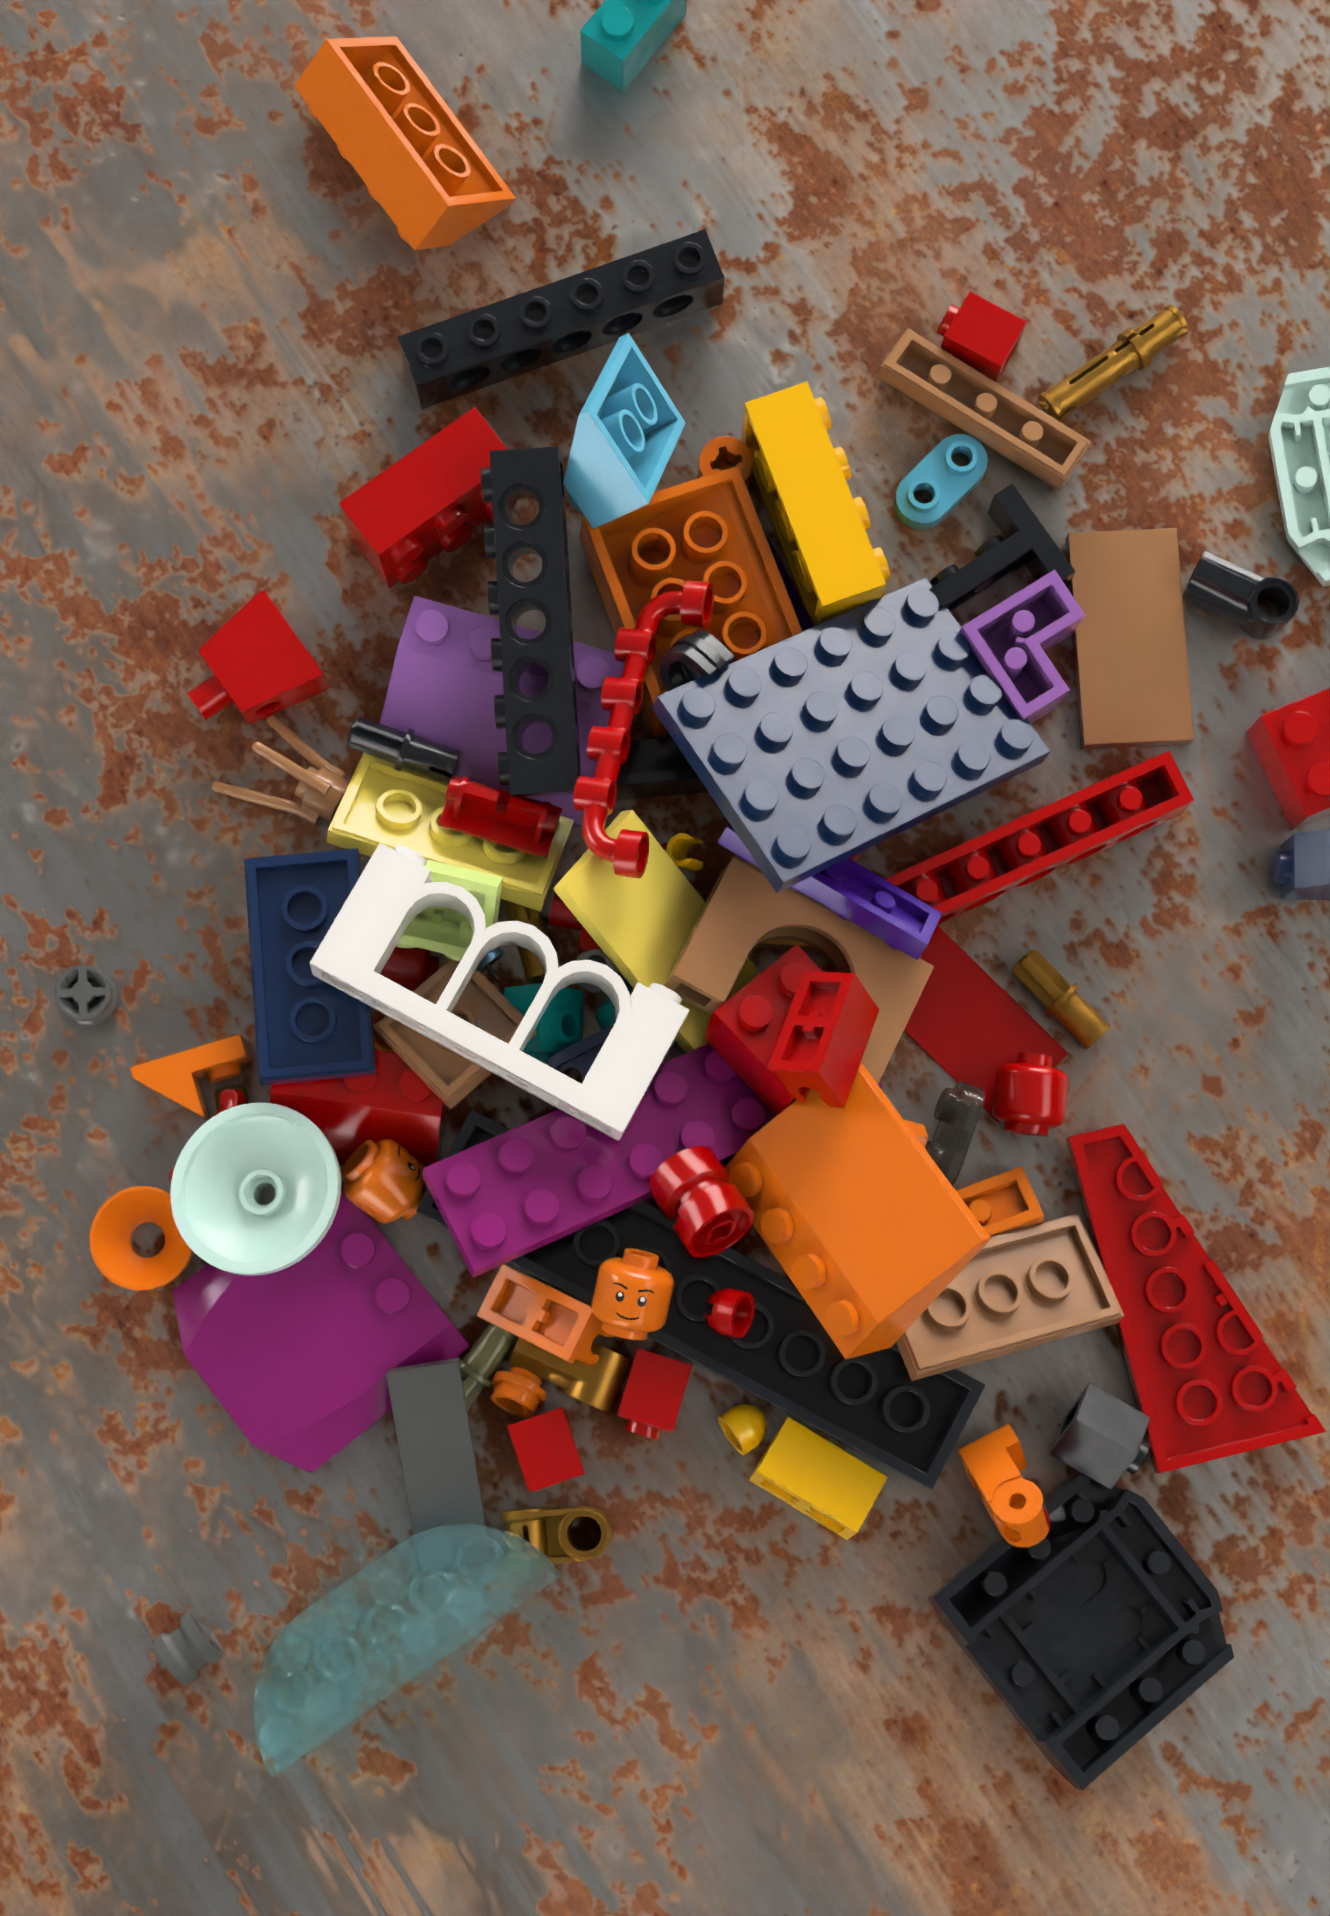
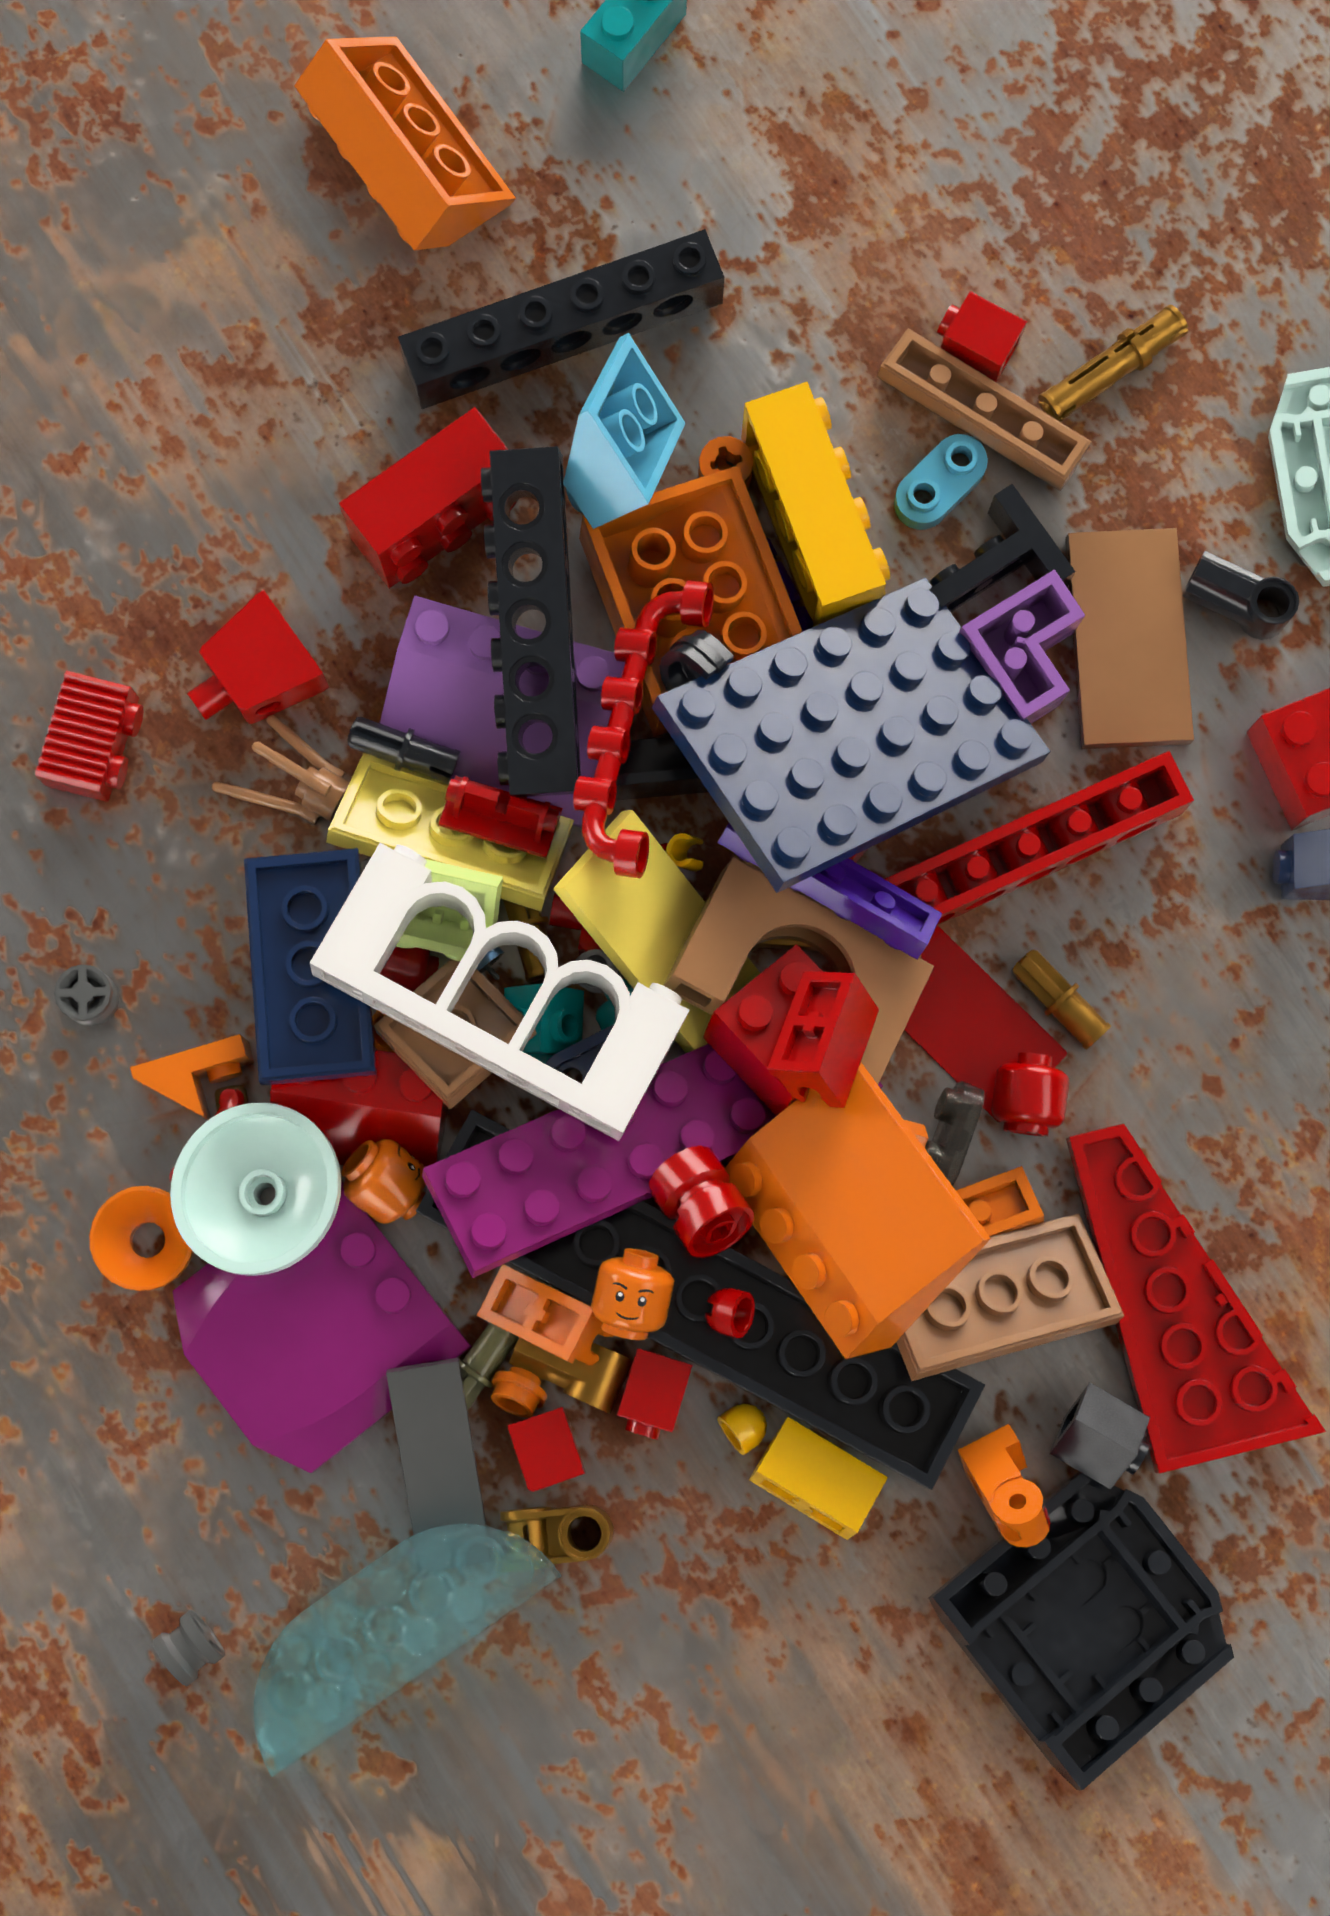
(89, 736): none -> red brick

